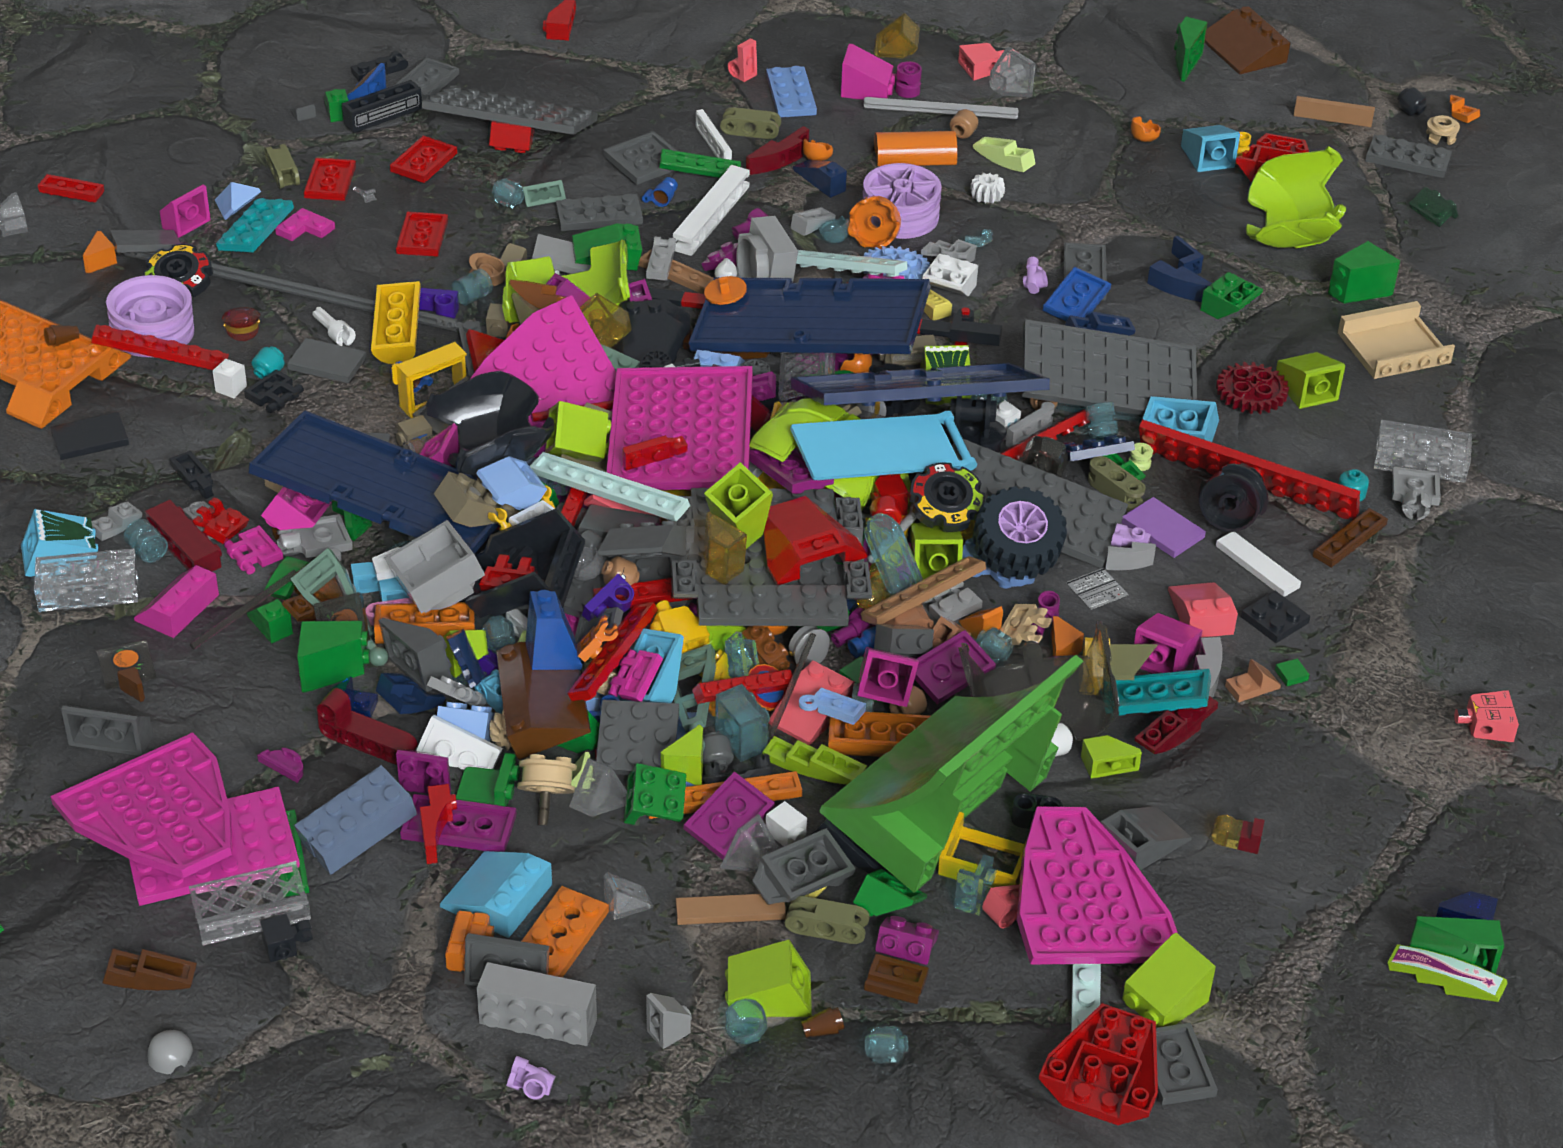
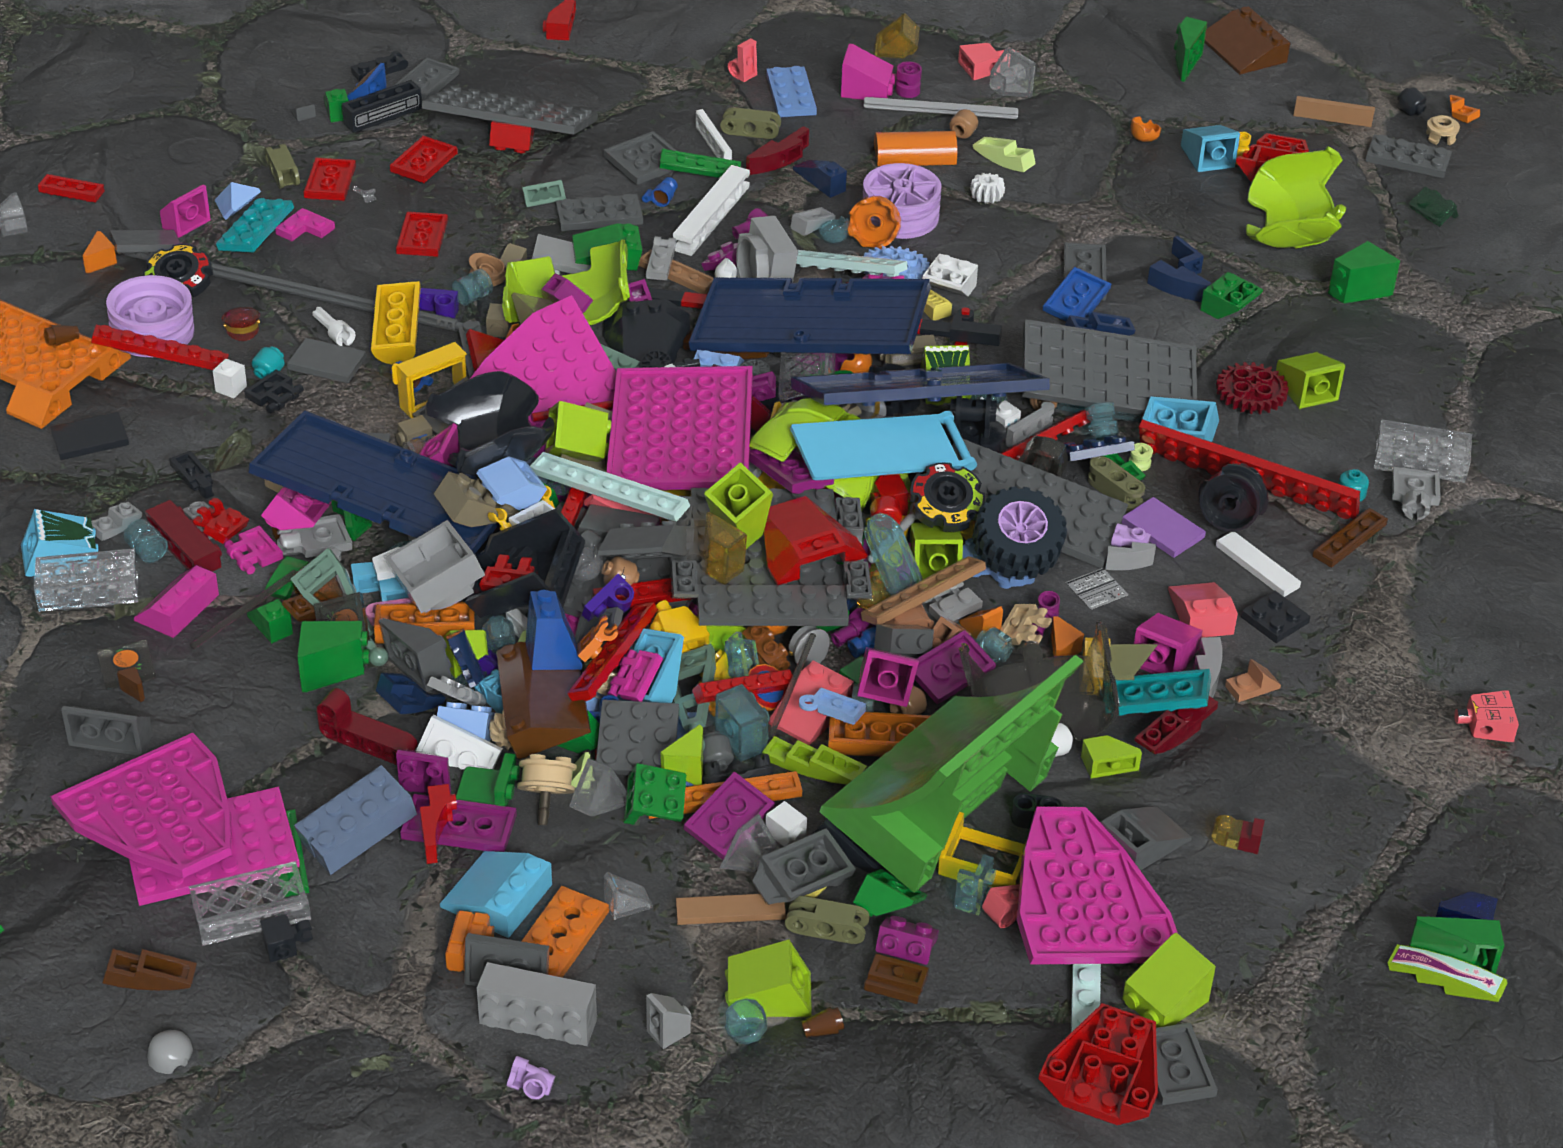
(284, 762): magenta plate -> none
(361, 702): clear blue slope -> none
(507, 192): clear light blue head -> none
(535, 293): dark orange slope -> none
(606, 320): clear yellow slope -> none
(652, 451): red hinge -> none
(725, 290): orange piece -> none
(817, 150): orange hair -> none
(886, 1044): clear light blue head -> none
(959, 250): light grey slope -> none
(982, 240): clear light blue arm -> none
(1036, 276): lavender plate -> none
(1292, 672): green tile -> none
(1393, 340): tan panel -> none

